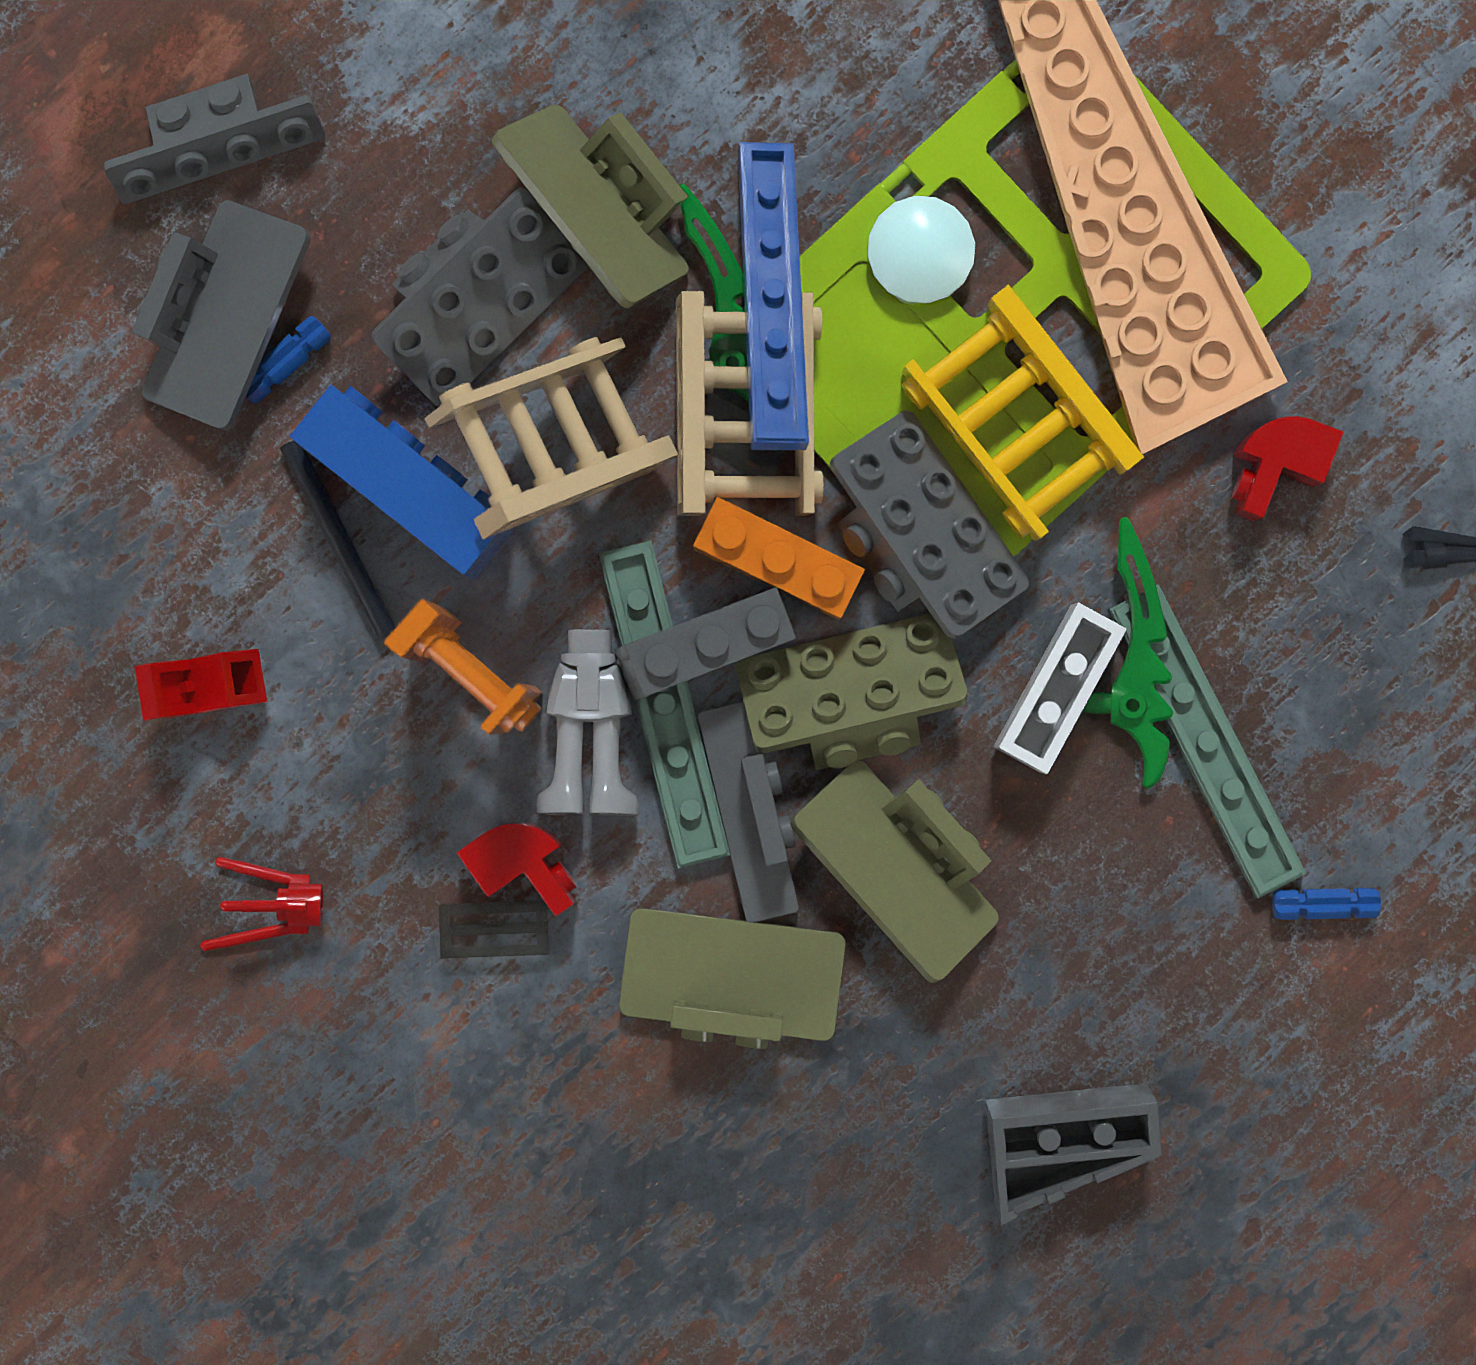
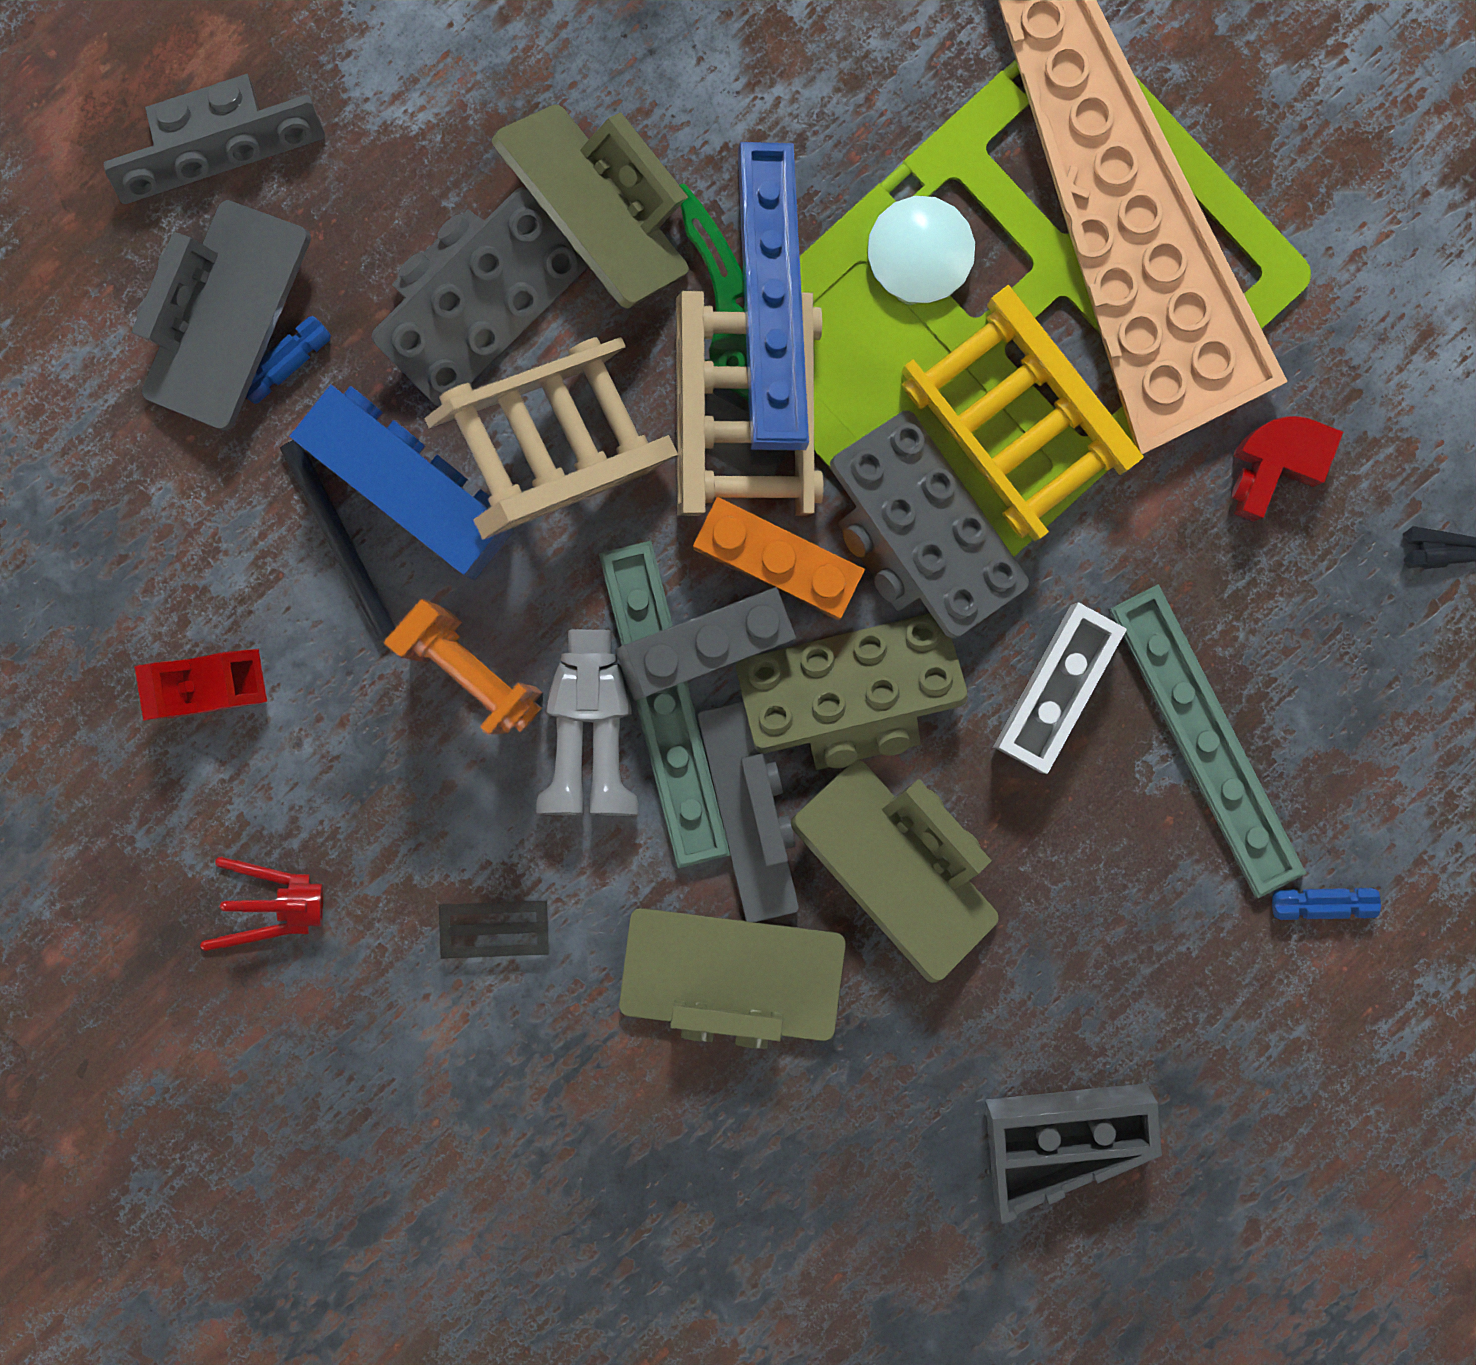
(519, 848): red brick -> none
(1133, 698): green piece -> none

